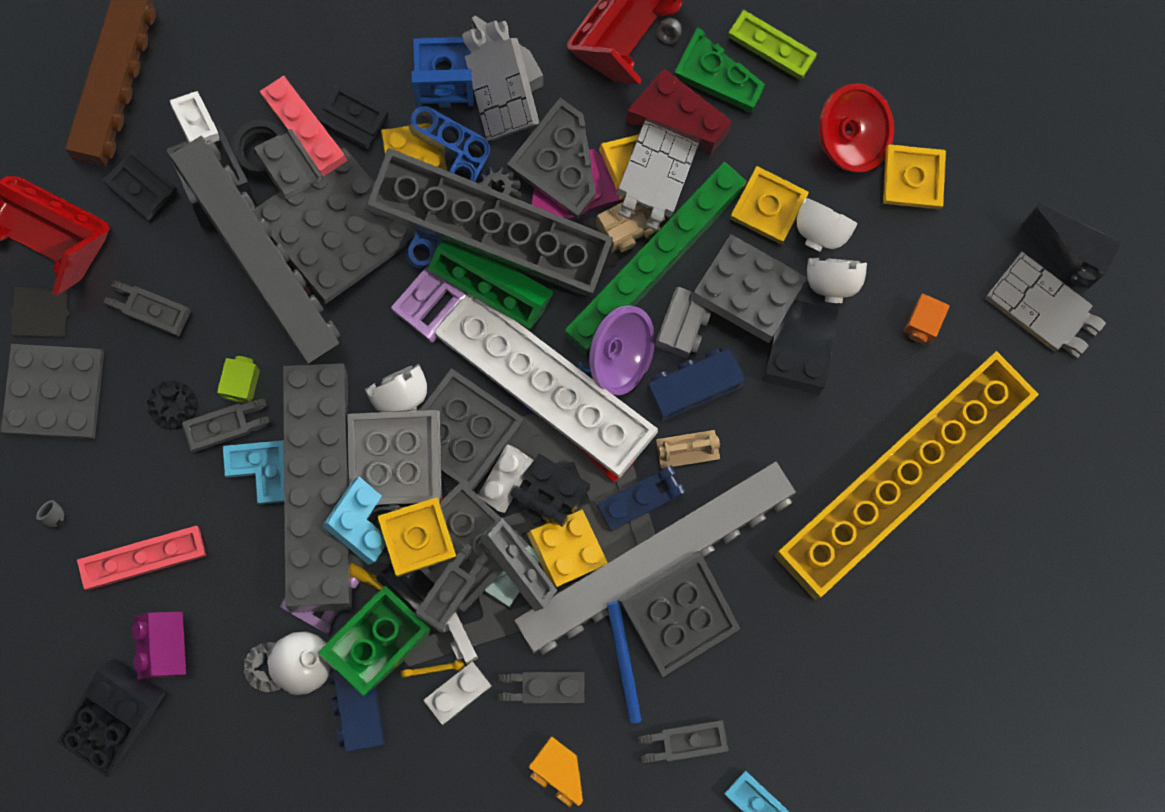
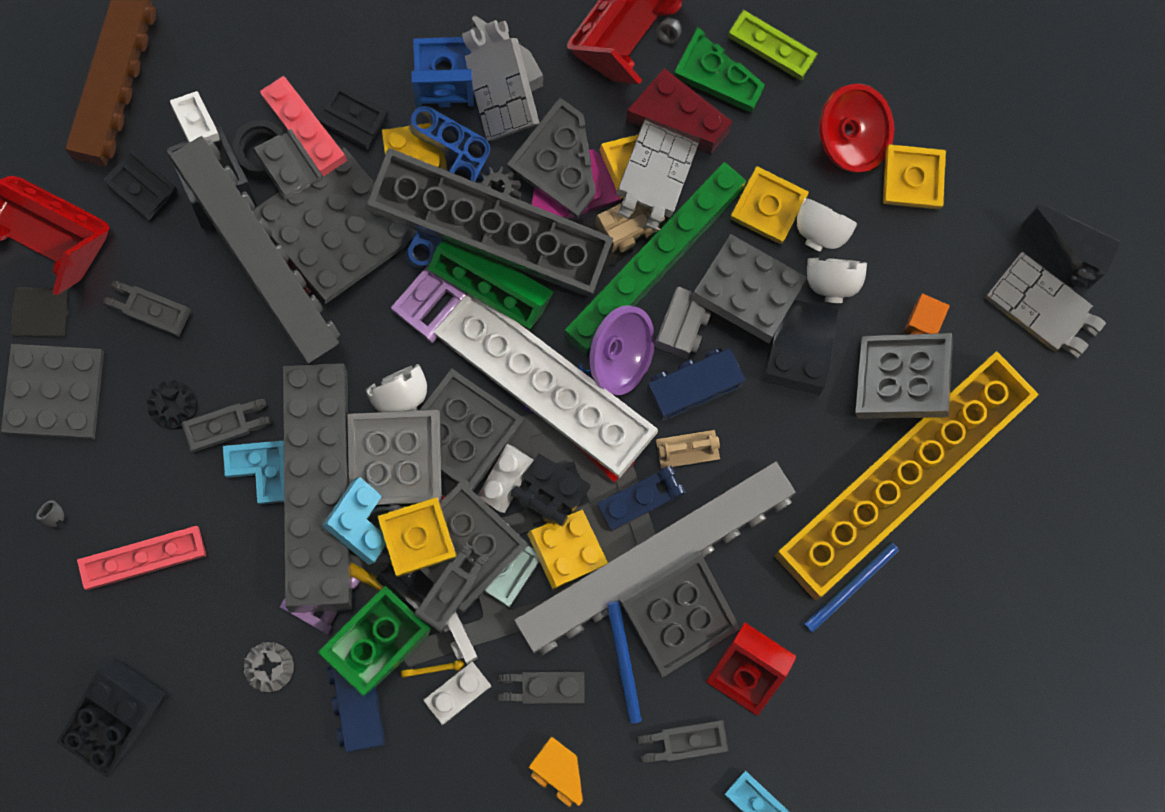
(159, 645): magenta brick -> none
(238, 380): lime brick -> none
(297, 664): white cylinder -> none
(517, 563): dark grey hinge -> none
(751, 669): none -> red slope
(851, 587): none -> blue bar
(904, 376): none -> dark grey plate

